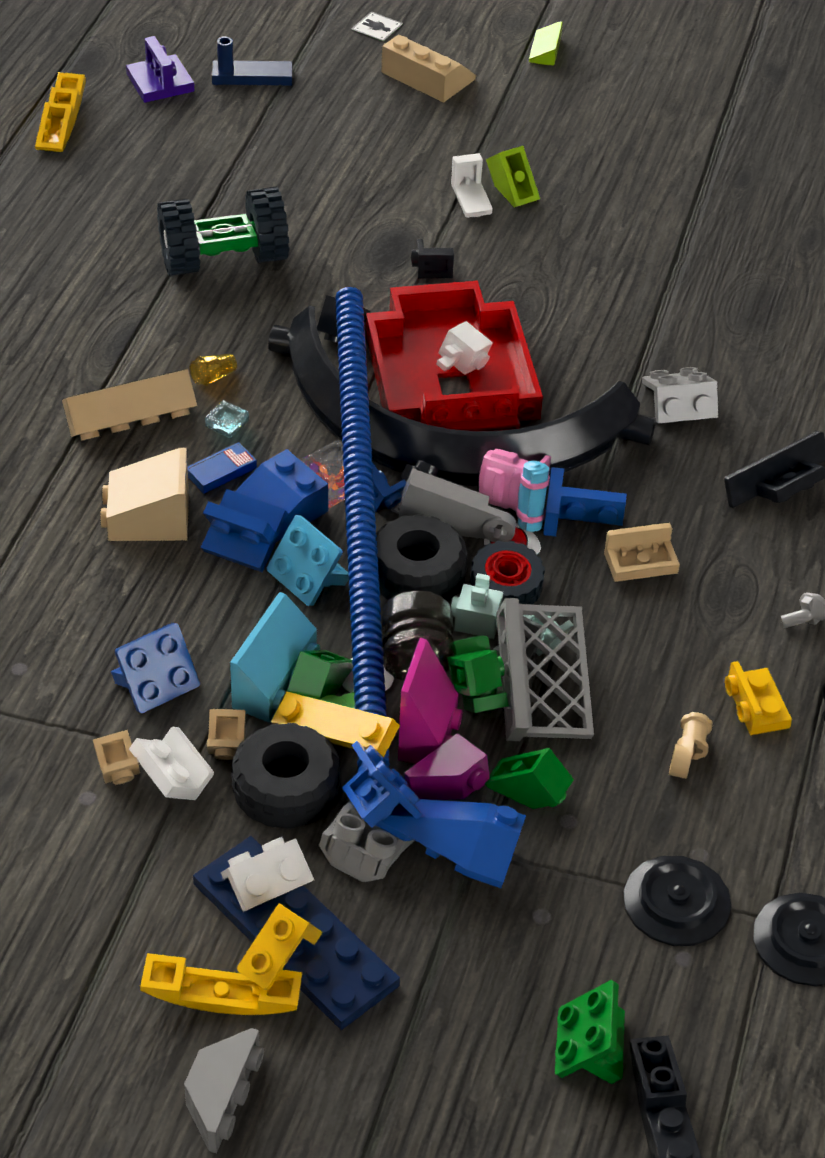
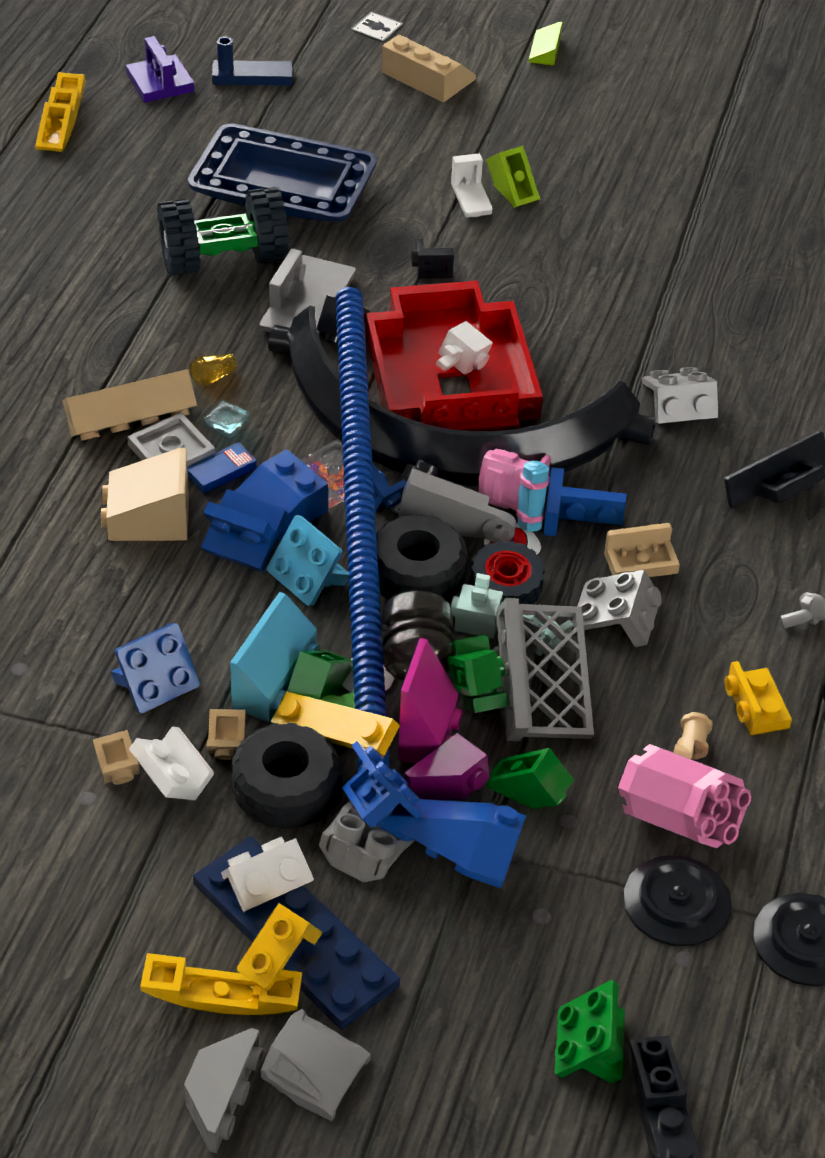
(170, 435): none -> light grey plate
(302, 283): none -> light grey bracket
(313, 176): none -> dark blue wedge
(313, 1064): none -> light grey slope
(622, 600): none -> light grey bracket
(684, 796): none -> bright pink brick

